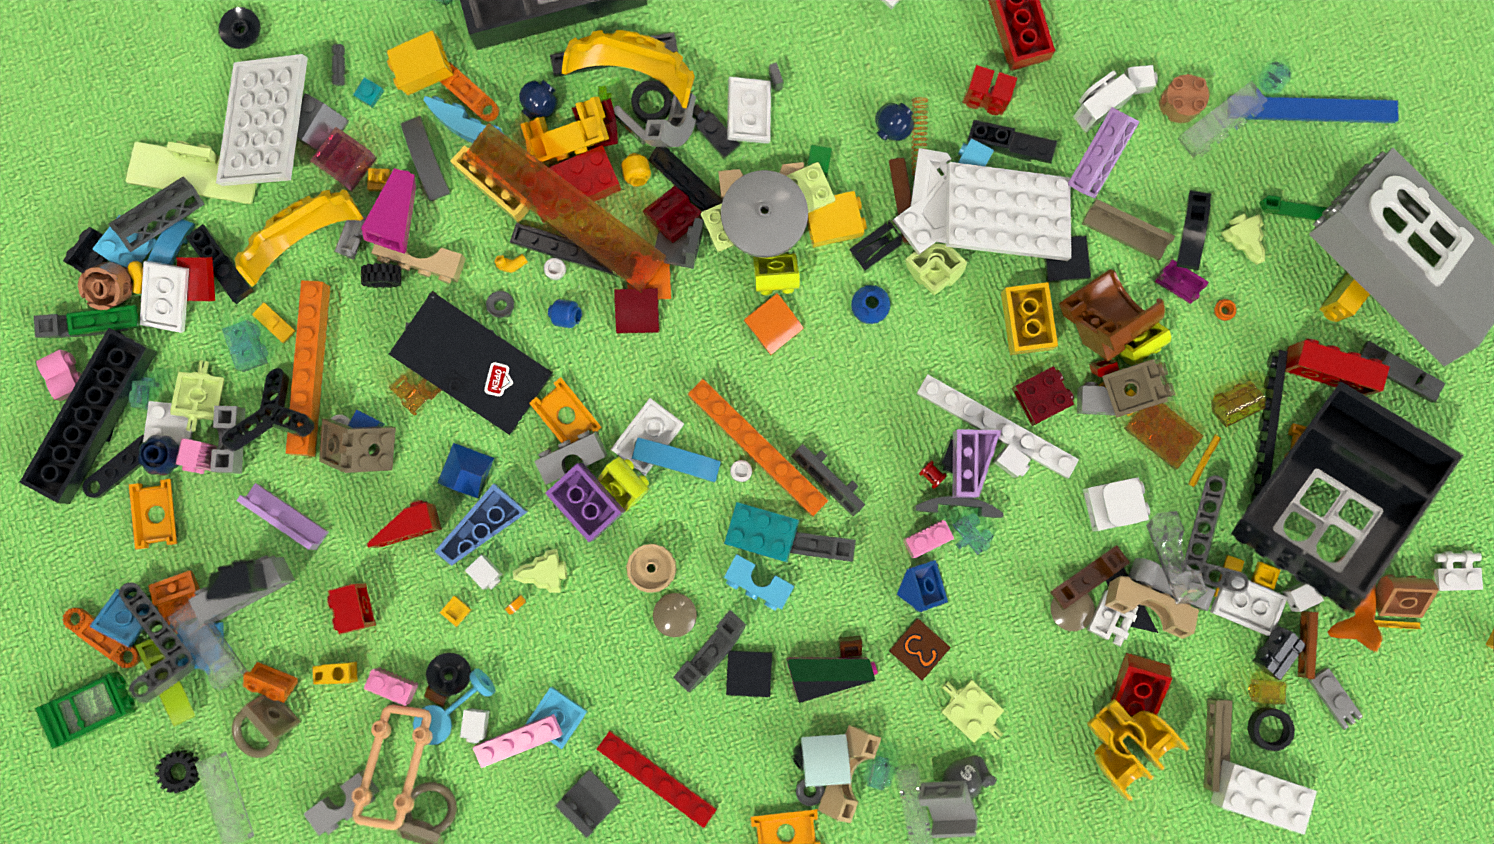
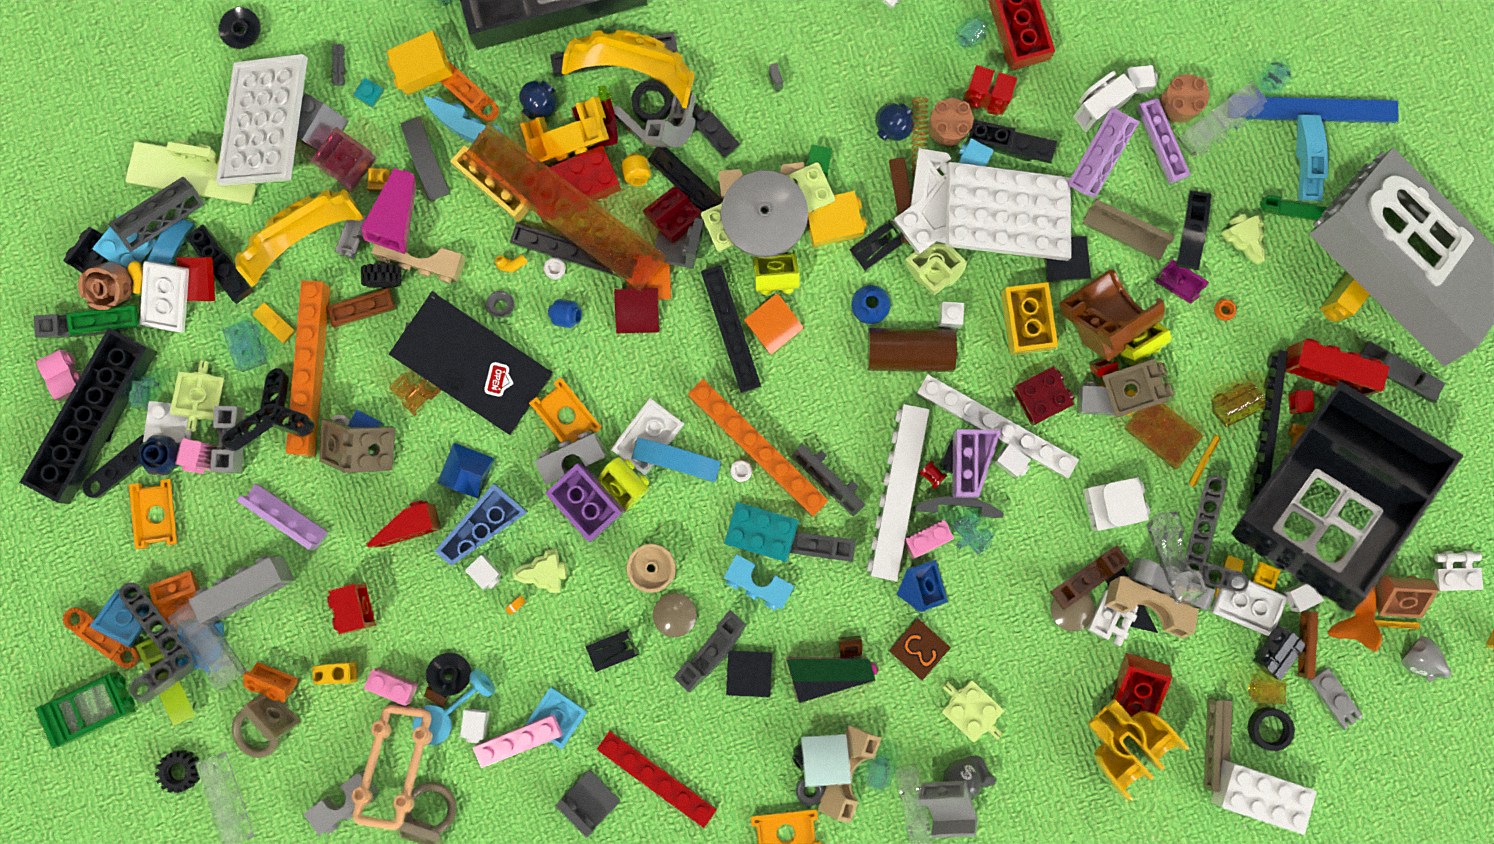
(236, 580): black slope -> none
(361, 307): none -> dark orange tile
(455, 611): yellow plate -> none
(603, 654): none -> black piece
(731, 329): none -> black plate
(749, 110): white tile -> none
(898, 493): none -> white brick
(912, 350): none -> reddish brown brick
(950, 122): none -> nougat brick
(950, 315): none -> white brick
(971, 32): none -> clear light blue head
(1163, 141): none -> lavender brick
(1301, 401): none -> red slope
(1313, 157): none -> medium azure slope
(1426, 660): none -> light grey piece

